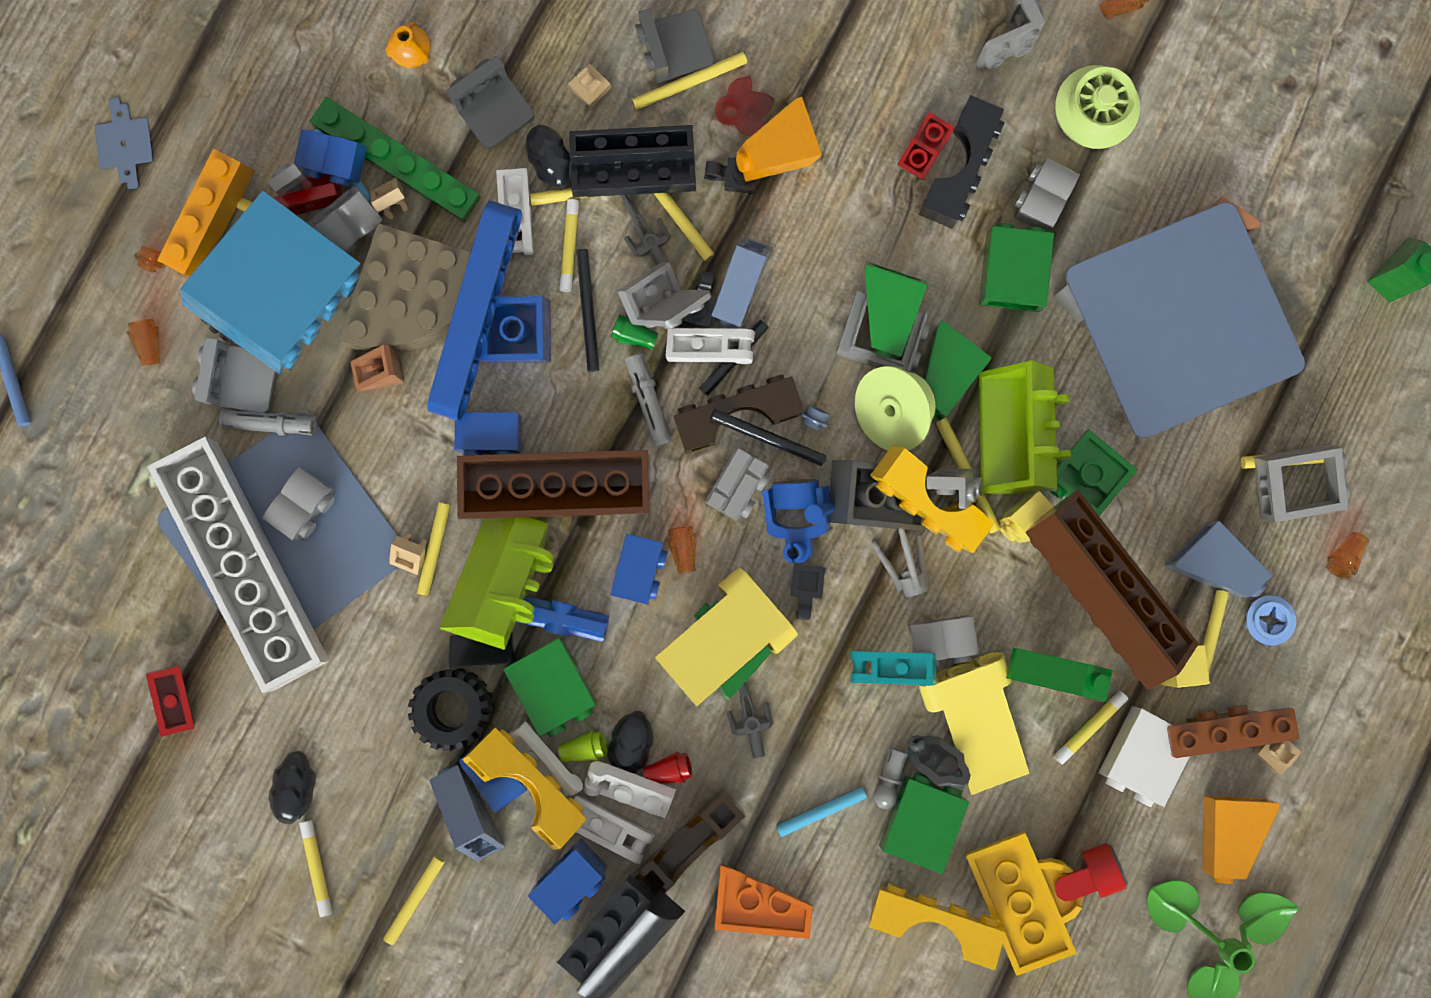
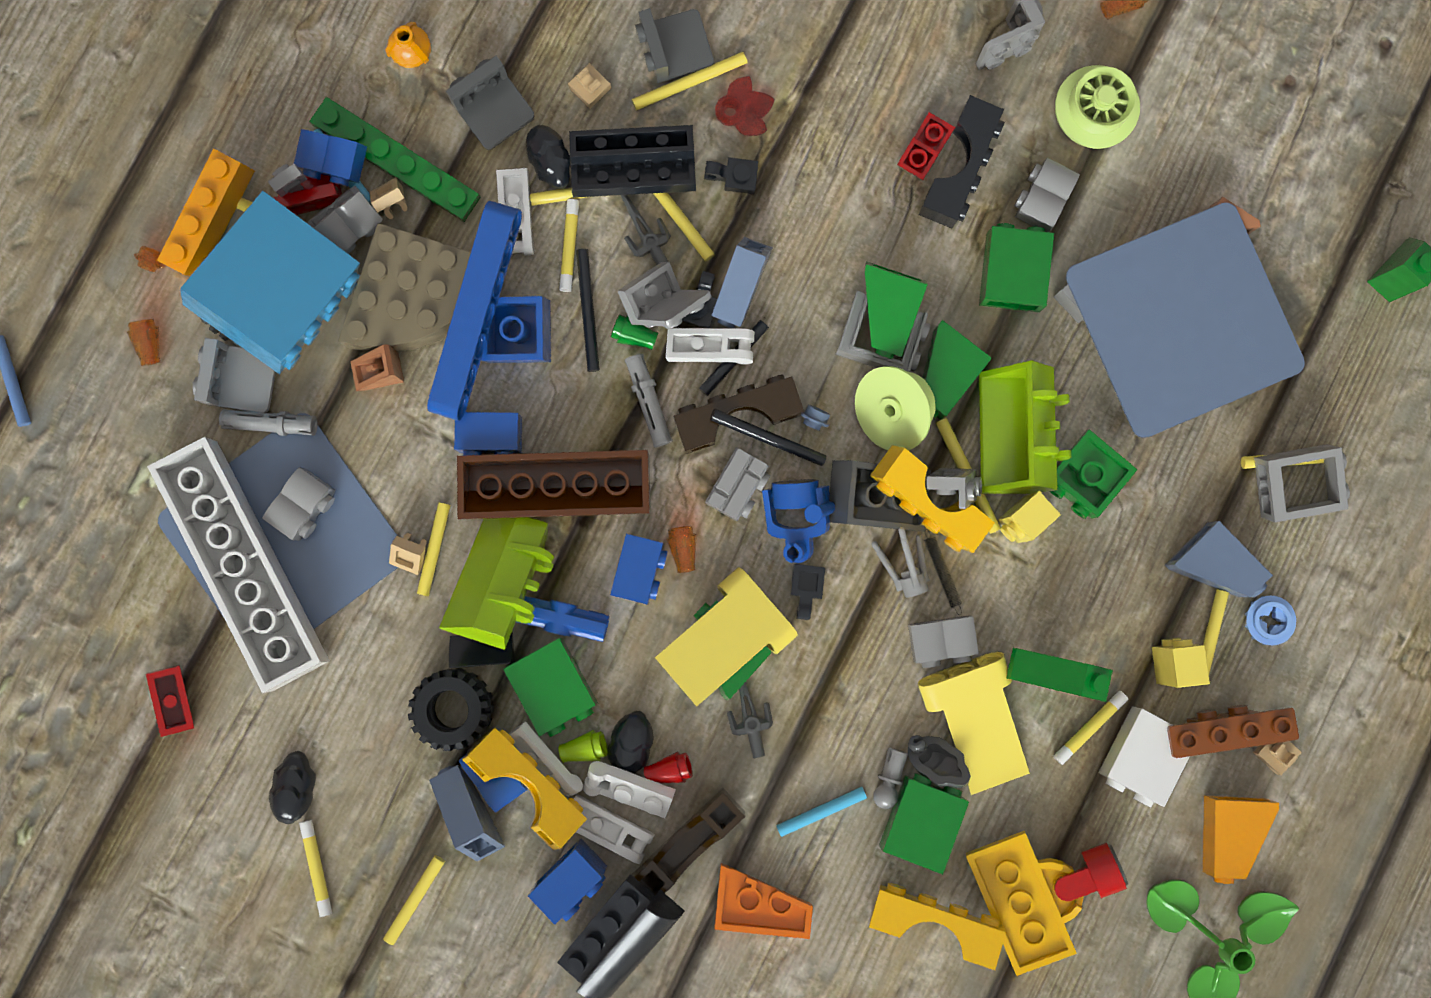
(137, 146): sand blue piece -> none
(780, 145): light orange slope -> none
(894, 668): teal plate -> none
(931, 548): none -> black piece
(1113, 590): reddish brown slope -> none
(1348, 556): clear orange cone -> none

